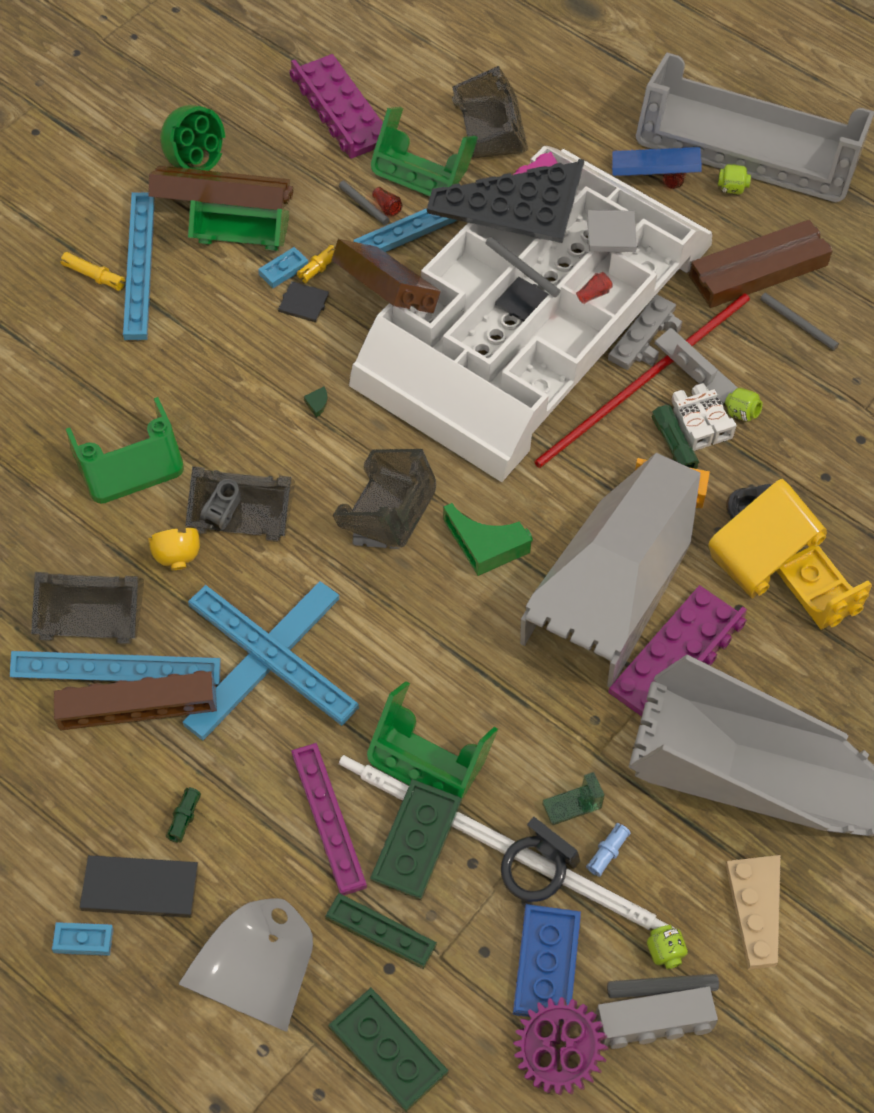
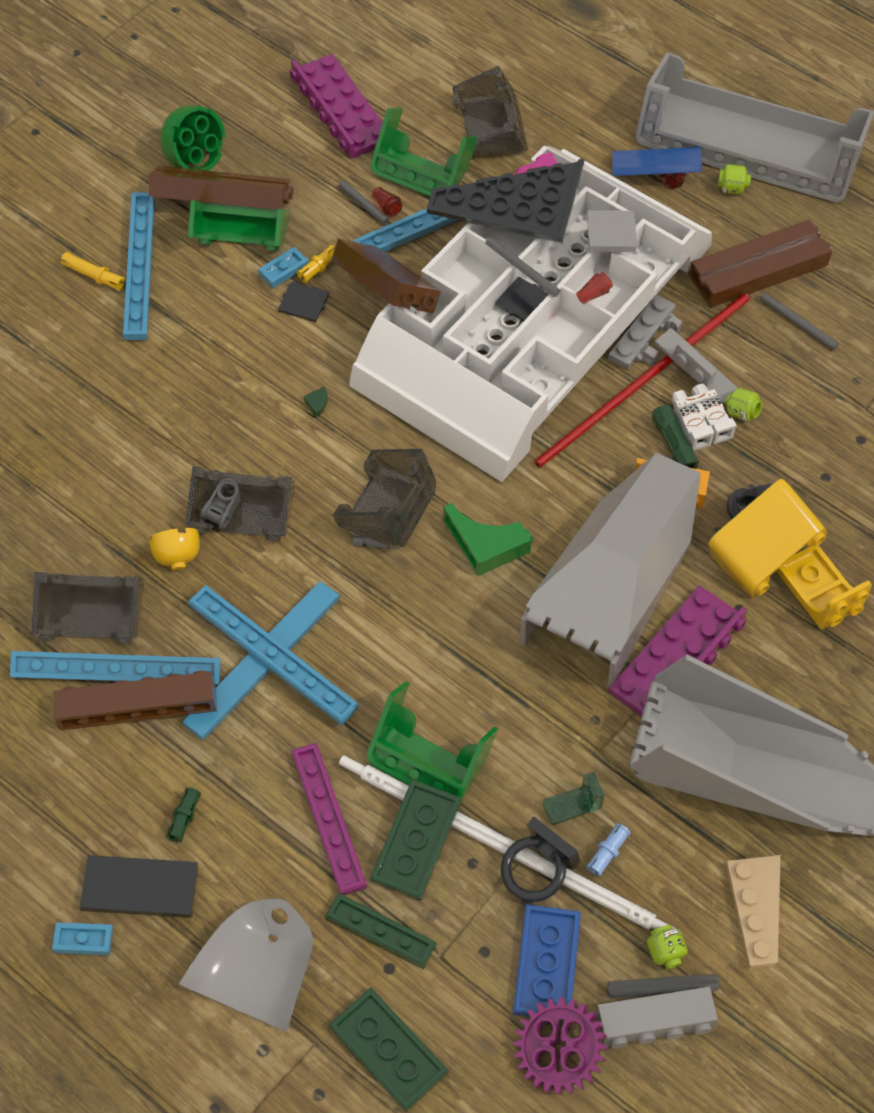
(130, 467): green windscreen -> none

